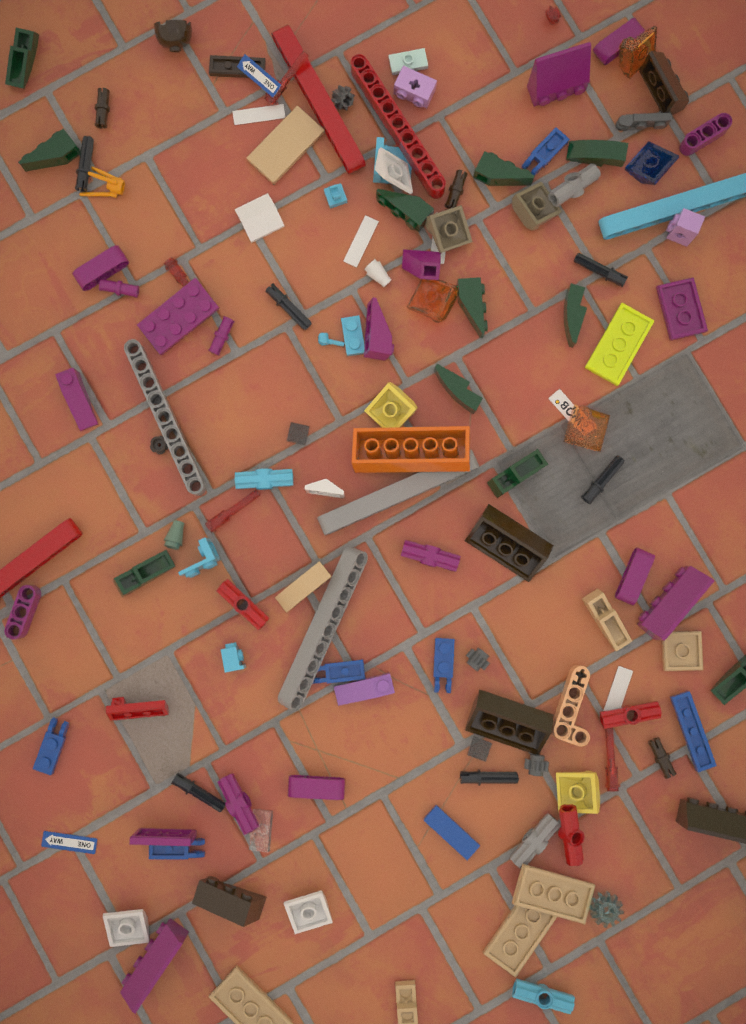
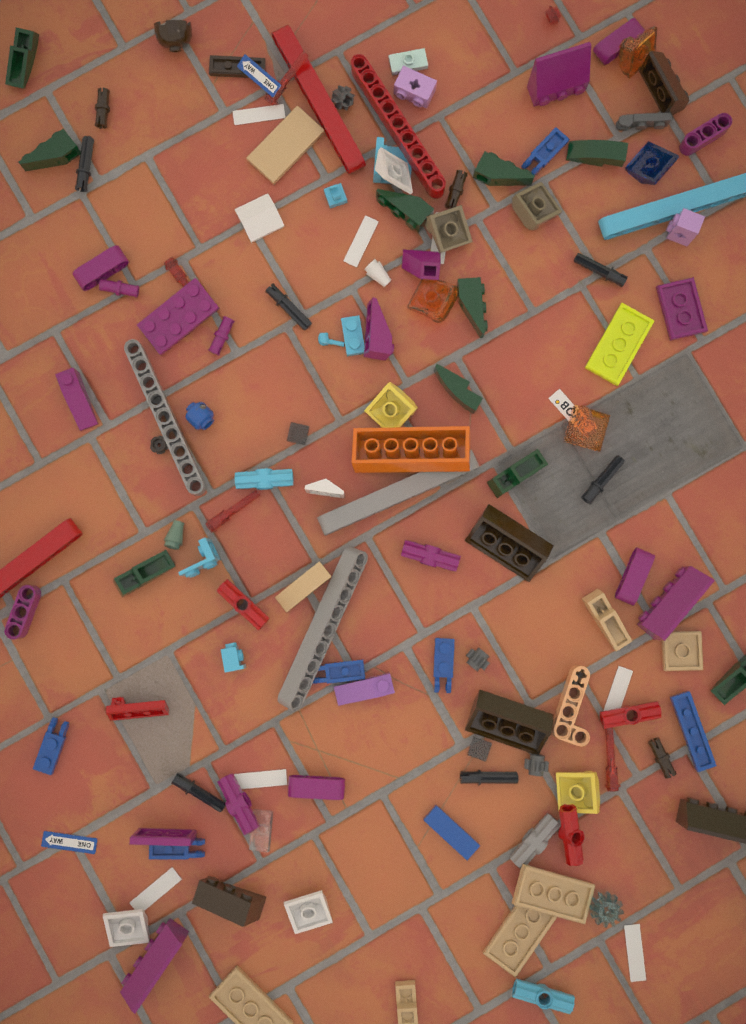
(114, 184): light orange plant -> none
(156, 890): none -> white sticker
(199, 415): none -> blue head
(262, 779): none -> white sticker
(573, 313): dark green slope -> none
(574, 185): light grey piece -> none
(635, 952): none -> white sticker

